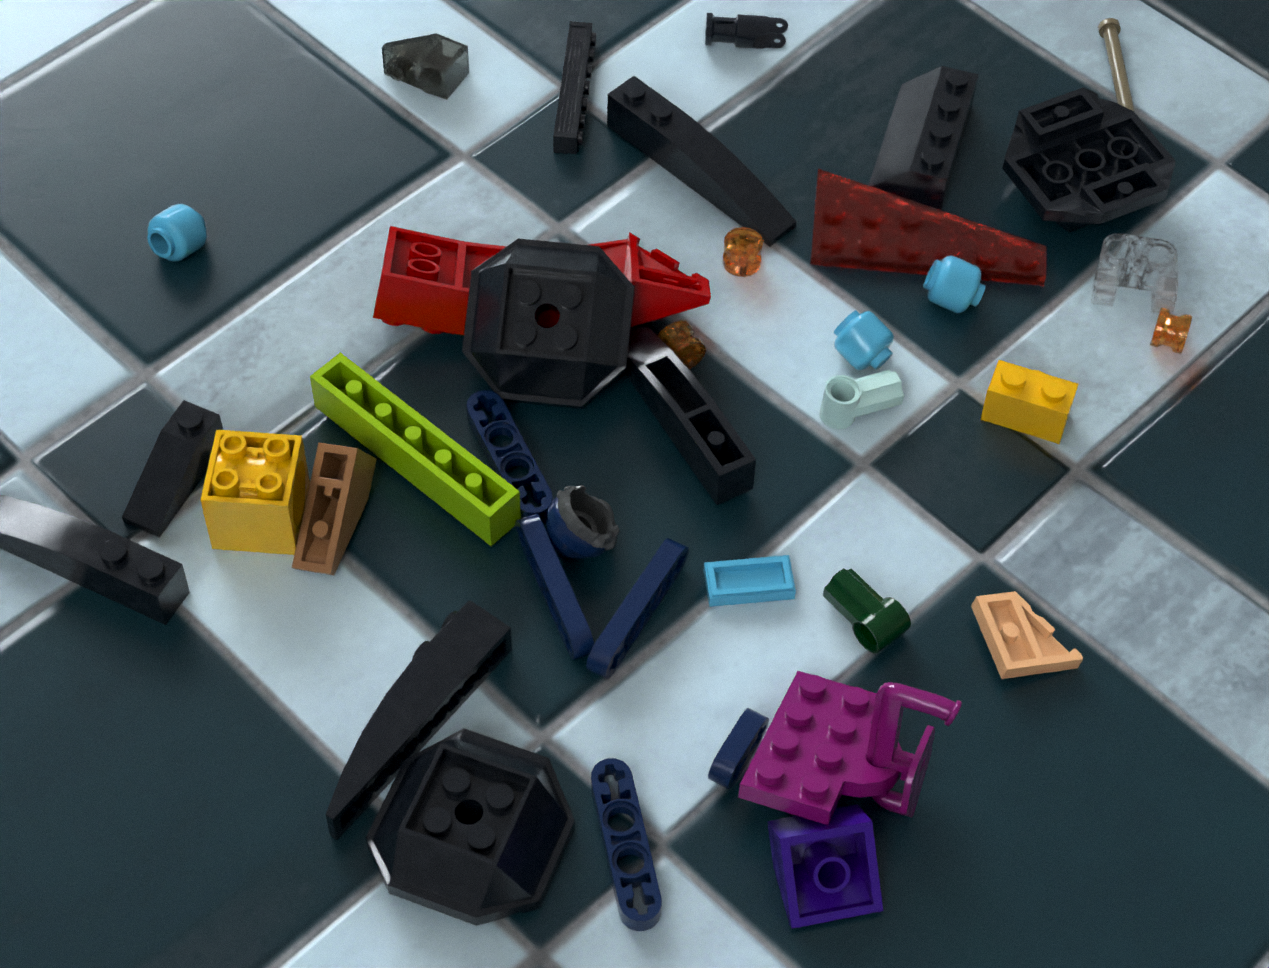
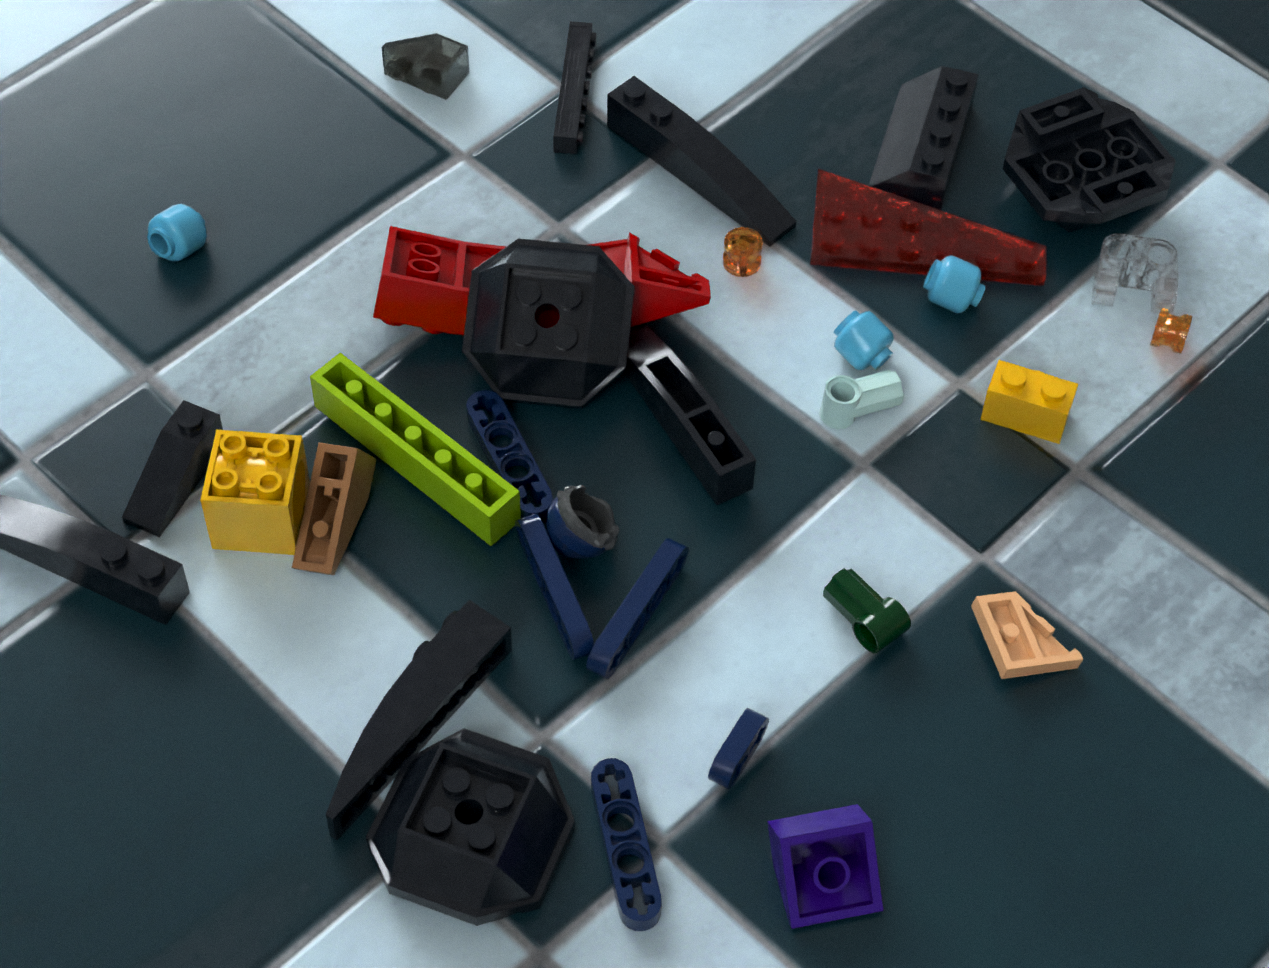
(681, 340): clear orange wheel -> none
(746, 31): black piece -> none
(749, 580): medium azure tile -> none
(841, 743): magenta plate -> none
(1109, 30): dark tan bar -> none

